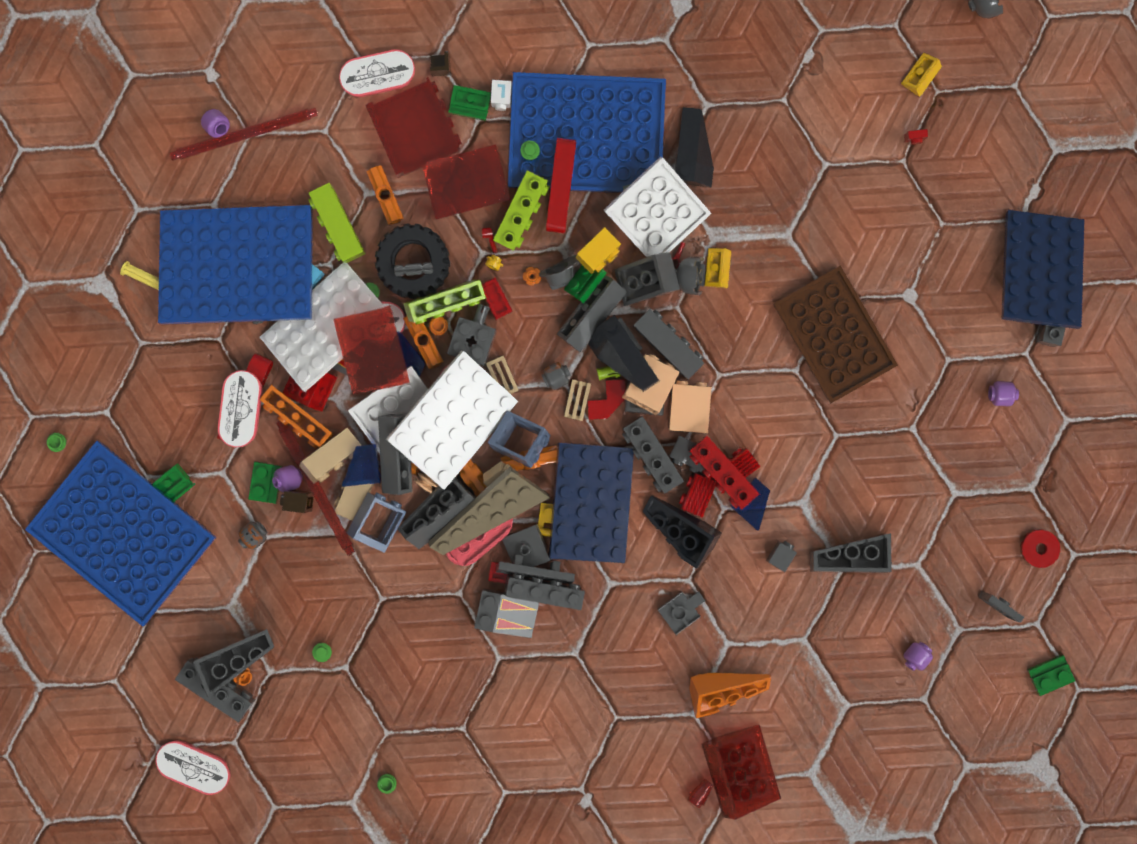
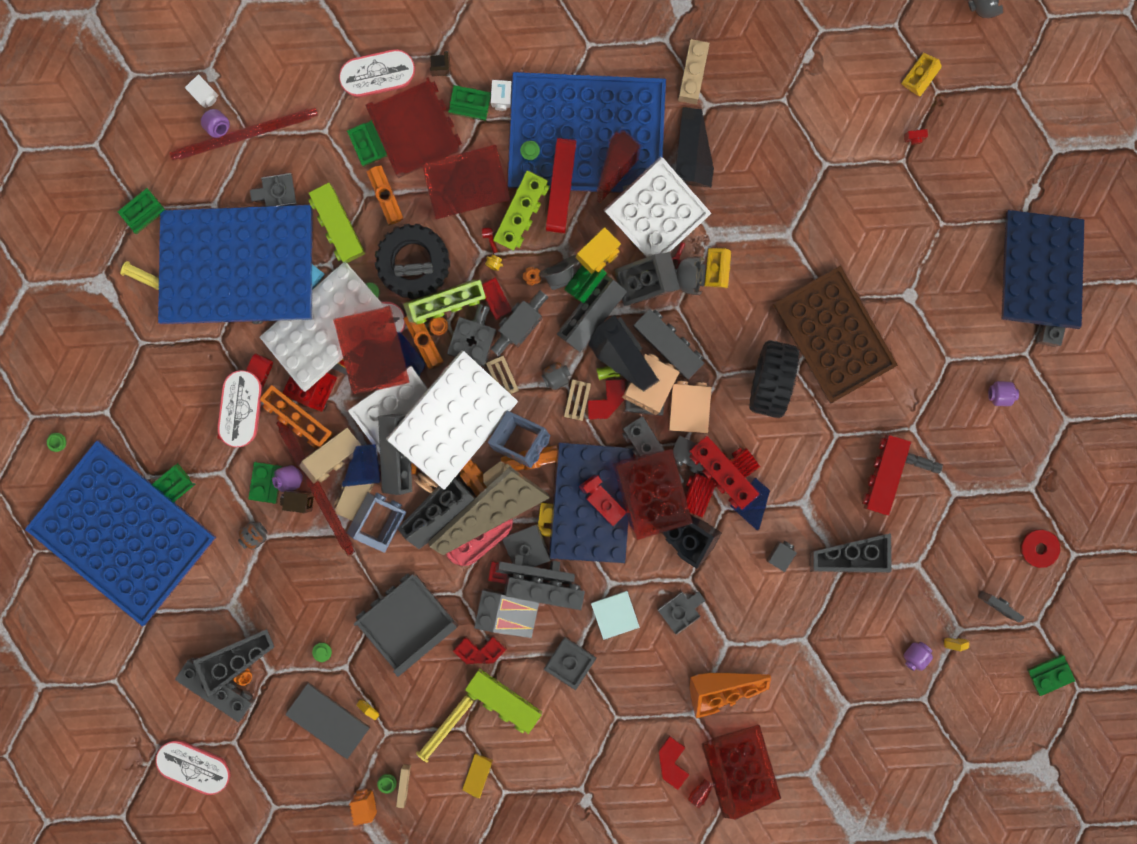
(141, 211): none -> green plate
(202, 91): none -> white brick
(276, 191): none -> dark grey piece
(327, 720): none -> dark grey tile
(363, 807): none -> orange brick
(367, 143): none -> green plate
(367, 709): none -> yellow tile
(403, 786): none -> tan tile
(406, 623): none -> dark grey panel
(445, 728): none -> light yellow axle
(471, 654): none -> red tile
(477, 775): none -> yellow slope
(503, 701): none -> lime brick
(520, 323): none -> dark grey brick
(570, 663): none -> dark grey plate
(591, 484): none -> red plate
(606, 506): none -> red plate
(615, 615): none -> light aqua tile
(621, 157): none -> clear red slope
(652, 493): none -> clear red slope
(670, 770): none -> red tile
(693, 71): none -> tan brick
(774, 379): none -> black tyre
(887, 474): none -> red brick
(924, 463): none -> dark grey axle
(956, 644): none -> yellow tile

